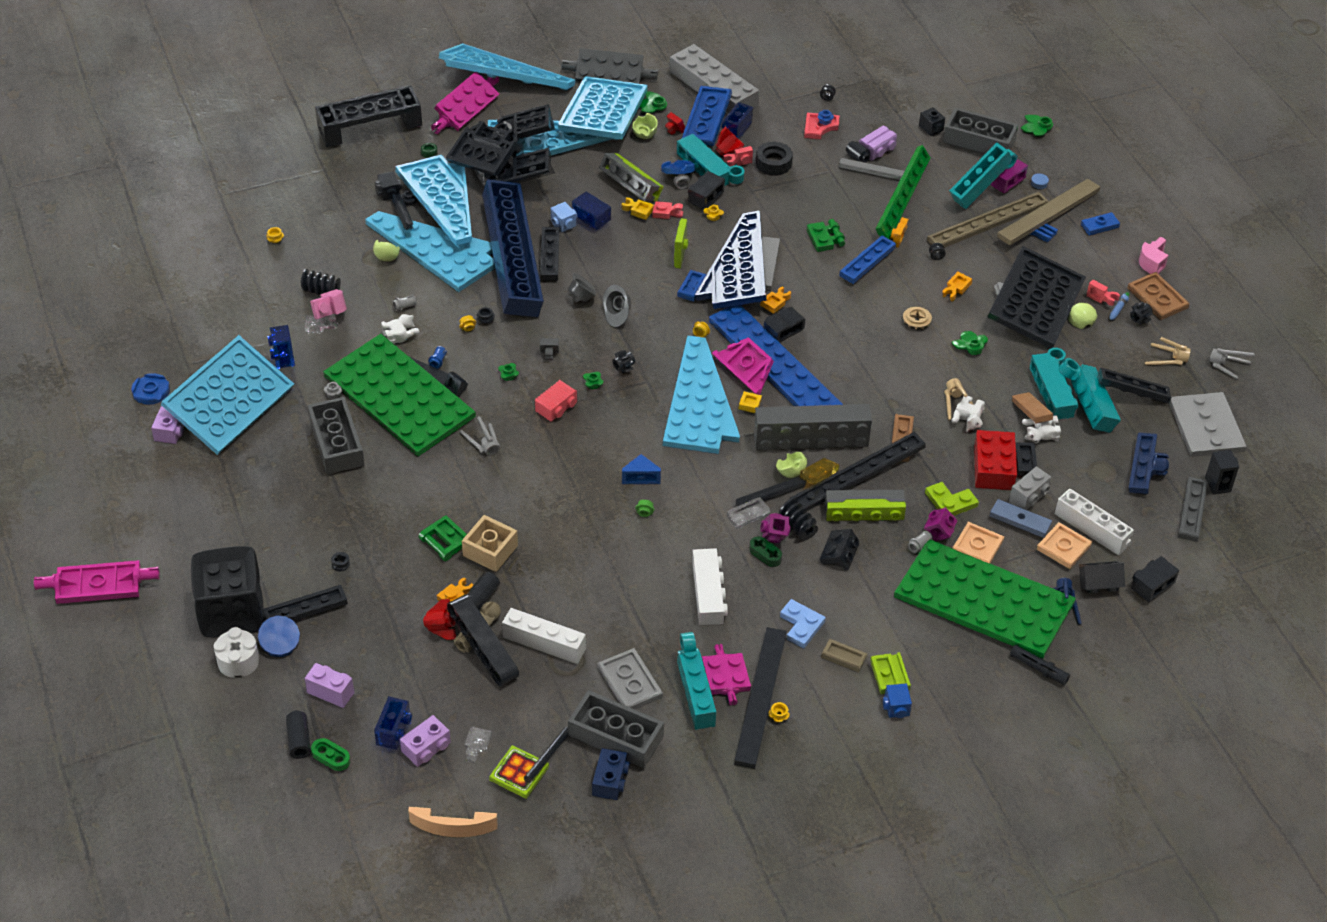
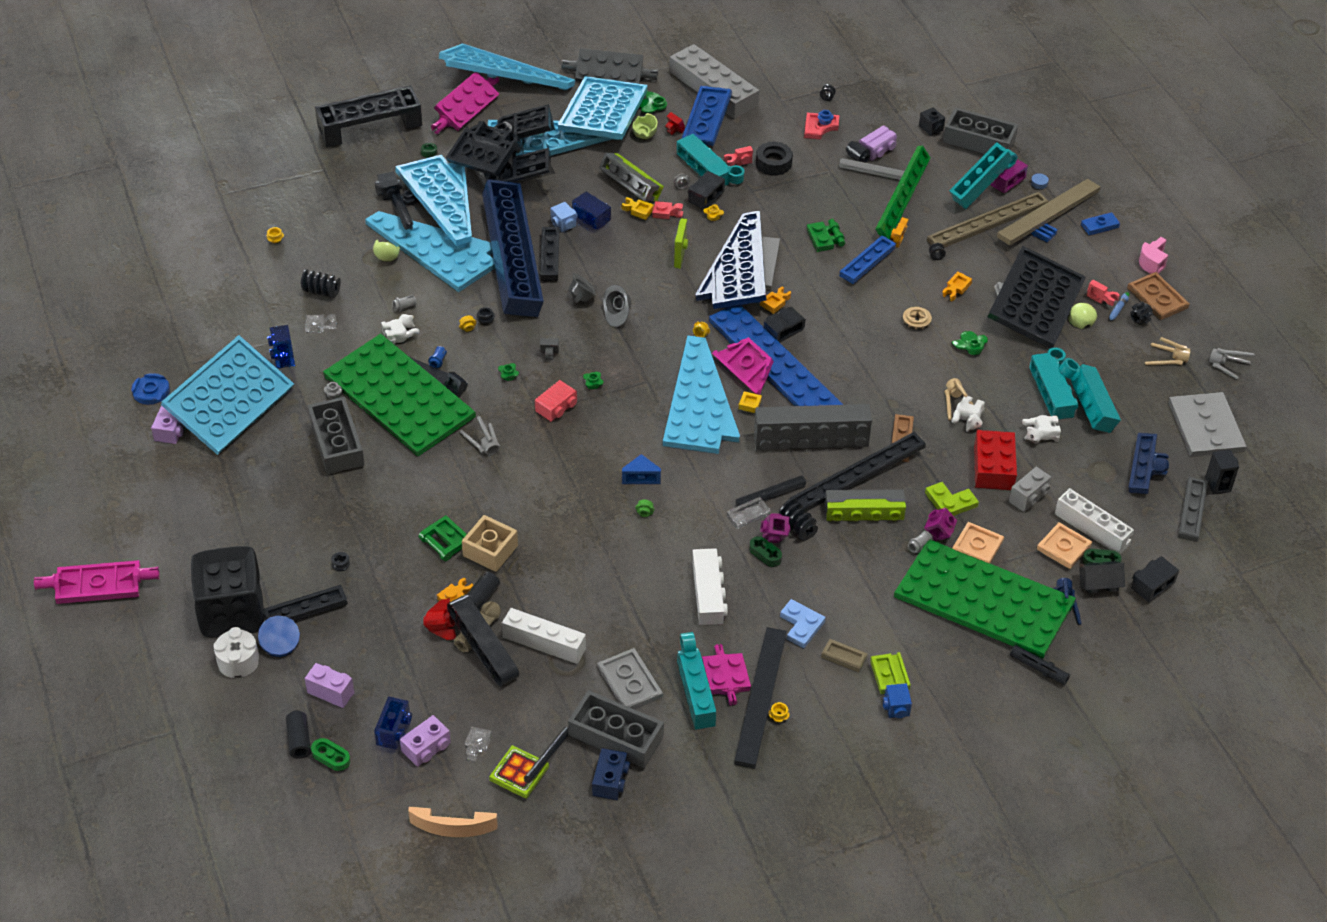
(329, 303): bright pink brick -> none
(623, 361): black gear -> none
(678, 167): blue tile -> none
(691, 285): blue plate -> none
(727, 142): red brick -> none
(739, 119): clear blue brick -> none
(792, 465): yellowish green hair -> none
(819, 471): clear yellow plate -> none
(840, 548): black bracket -> none
(1020, 518): sand blue tile -> none
(1025, 458): black plate -> none
(1032, 407): medium nougat tile -> none
(1037, 125): green plate -> none
(1100, 556): none -> dark green beam
(1134, 385): black plate -> none

